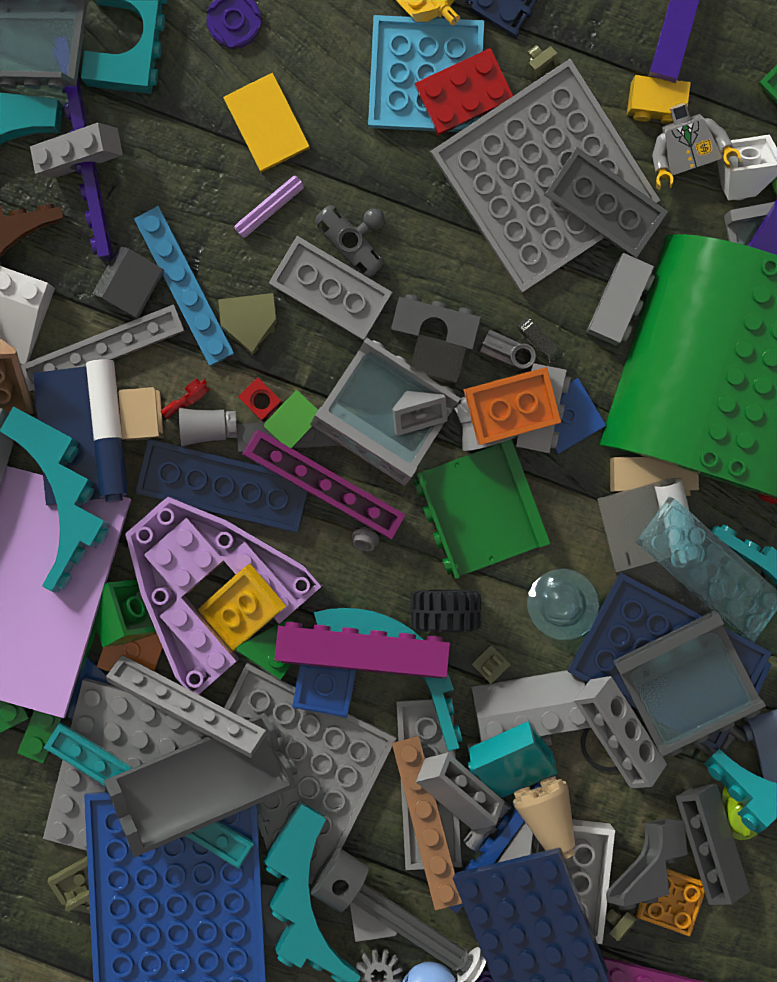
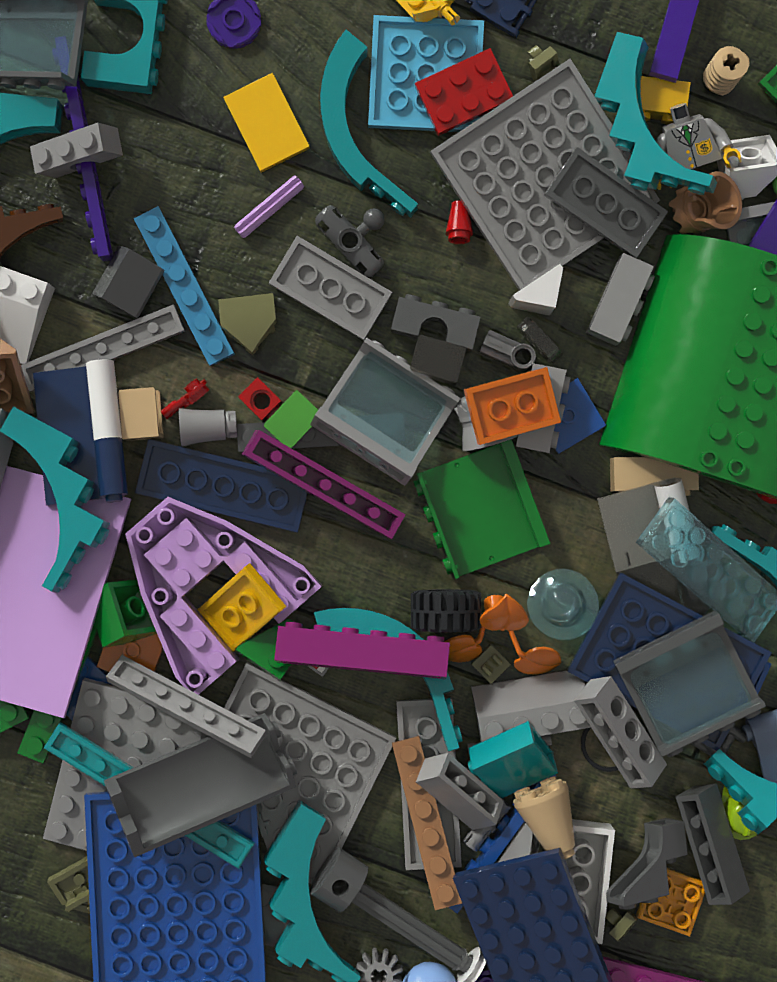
(324, 690): blue plate -> none
(337, 77): none -> teal arch
(365, 539): light grey plate -> none
(368, 927): light grey slope -> none
(418, 411): light grey slope -> none
(459, 224): none -> red cone
(503, 614): none -> orange plant
(540, 294): none -> white slope
(621, 91): none -> teal arch
(710, 210): none -> medium nougat hat
(725, 70): none -> tan piece

